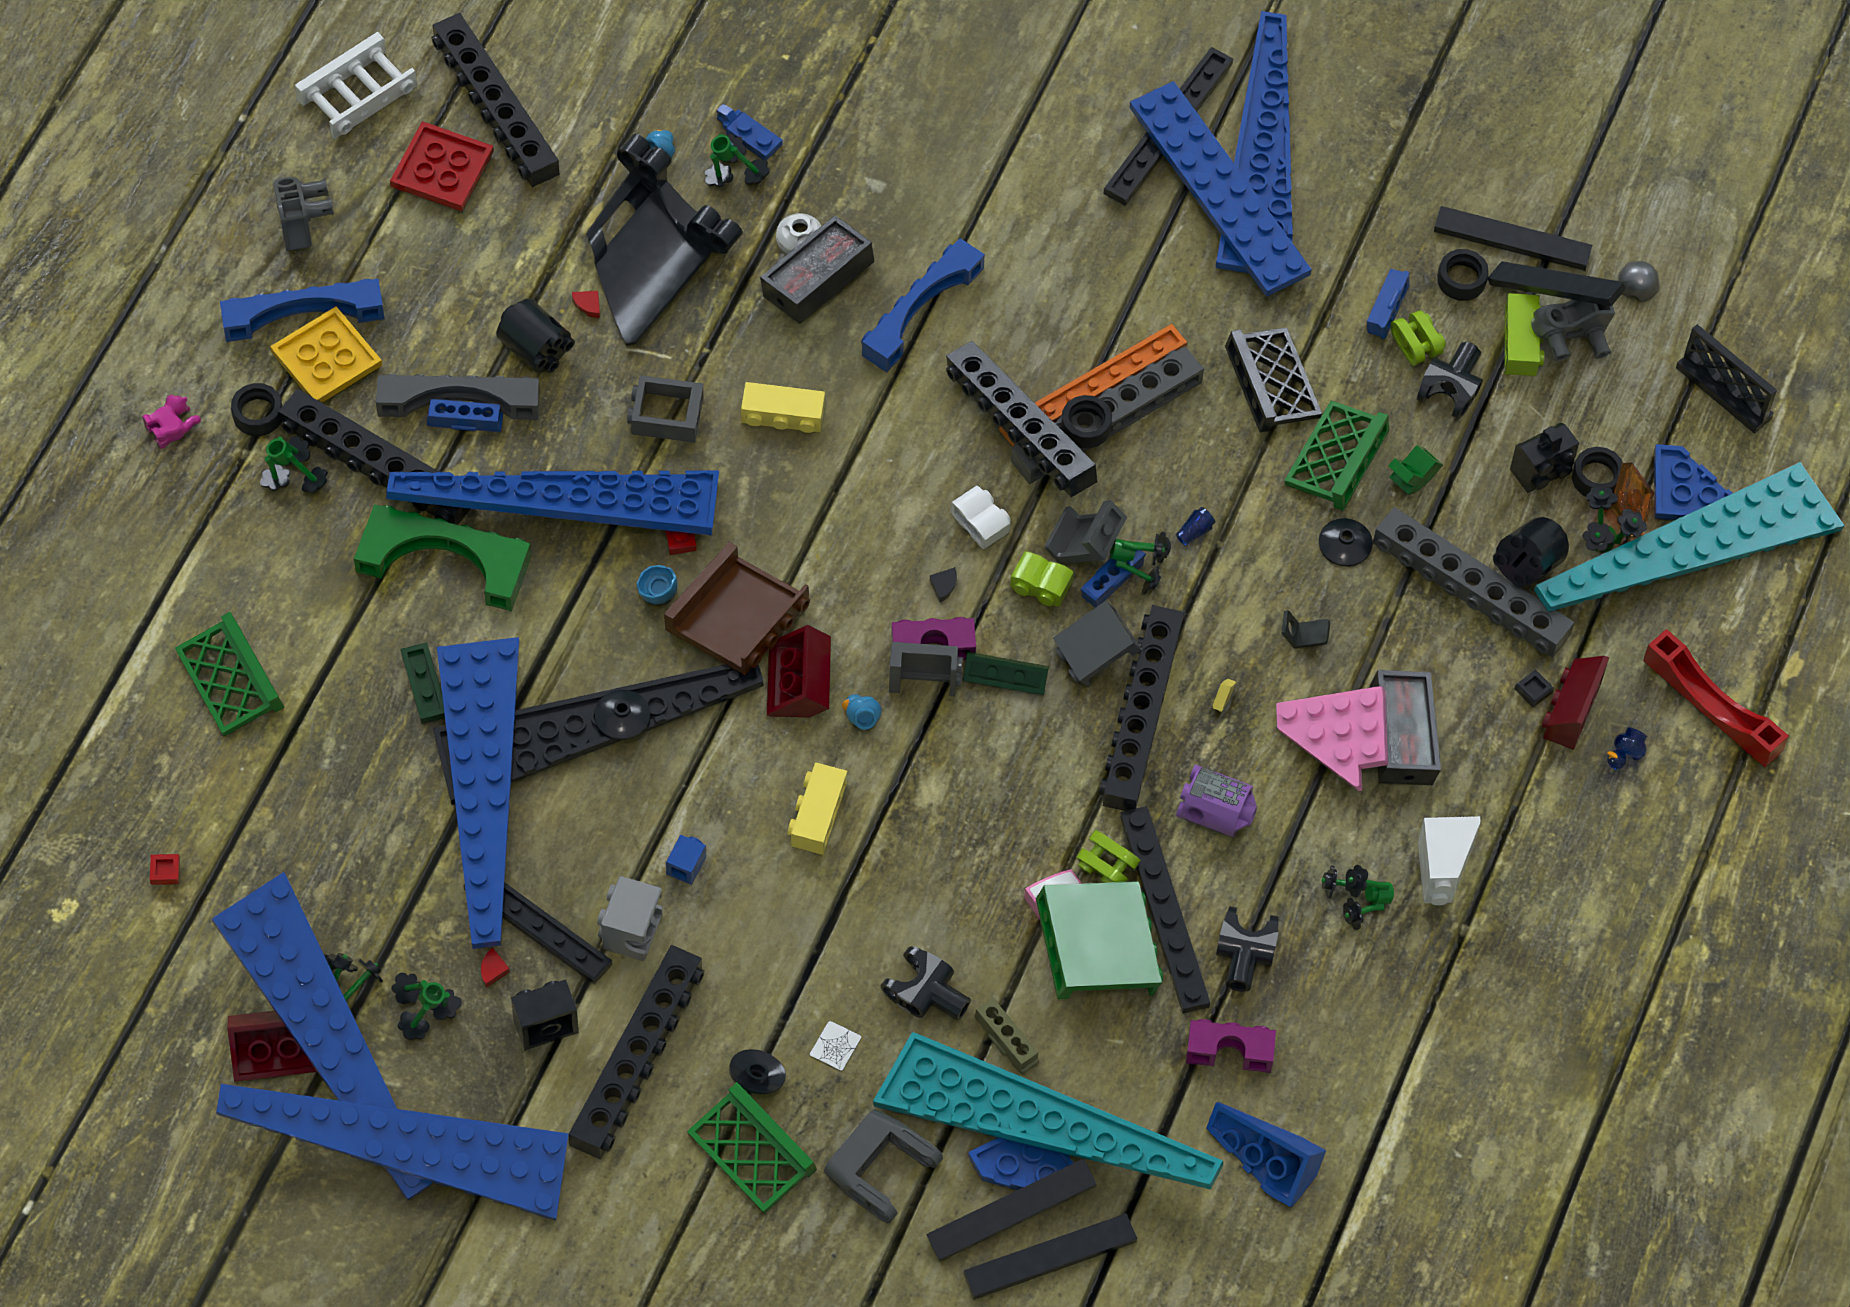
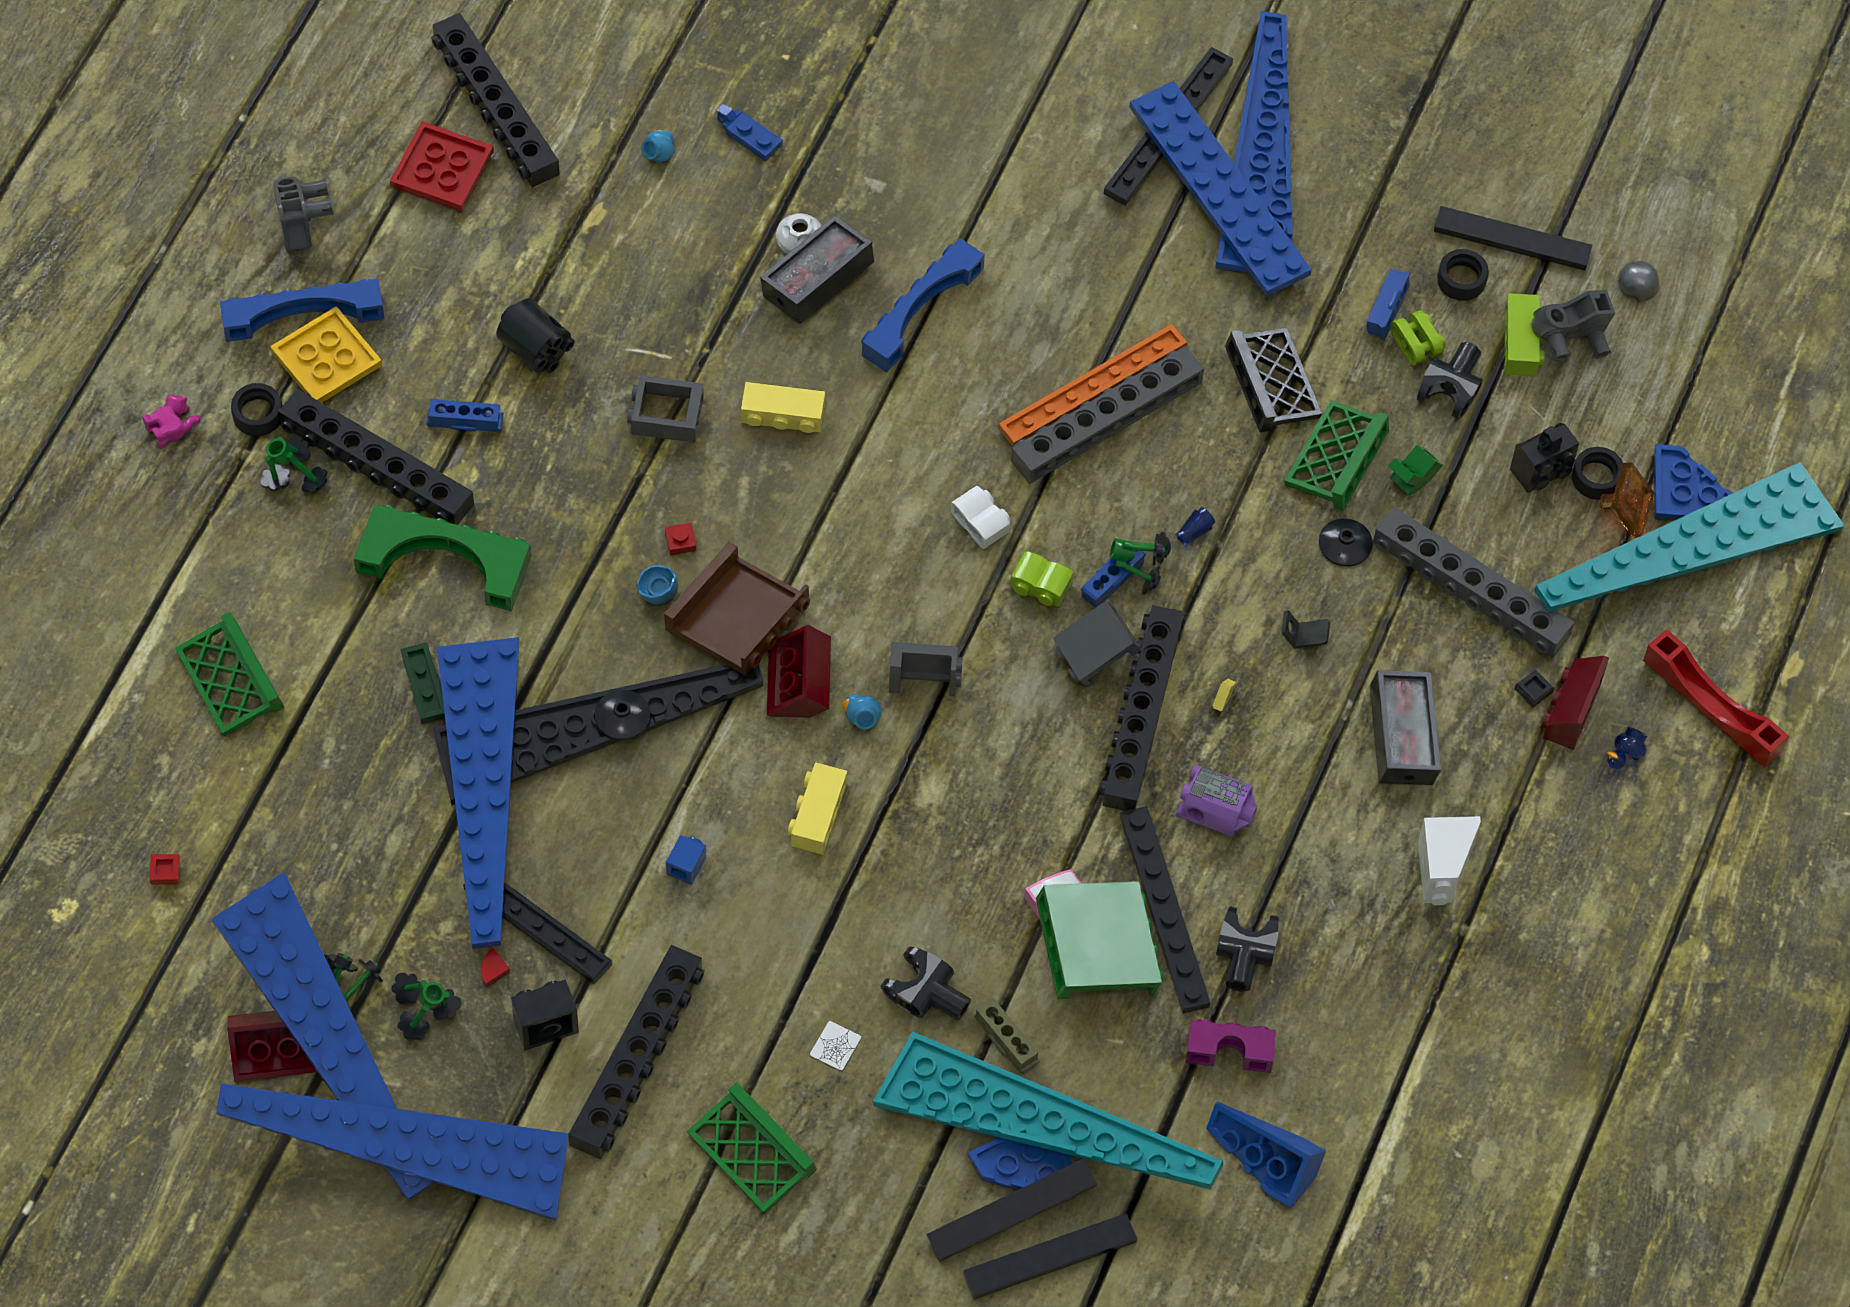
(350, 64): white fence -> none
(404, 394): dark grey arch -> none
(587, 302): red tile -> none
(630, 918): light grey piece -> none
(633, 500): blue wing -> none
(657, 245): black panel -> none
(731, 148): plant -> none
(757, 1071): black dish -> none
(863, 1148): dark grey connector -> none
(944, 583): black tile -> none
(949, 632): magenta arch -> none
(1005, 673): dark green plate -> none
(1021, 419): black brick -> none
(1085, 536): dark grey panel -> none
(1087, 404): black tyre -> none
(1091, 860): lime brick -> none
(1339, 730): bright pink wing -> none
(1356, 881): plant -> none
(1531, 551): black cylinder -> none
(1556, 283): black tile -> none
(1603, 537): black plant -> none
(1729, 392): black fence -> none

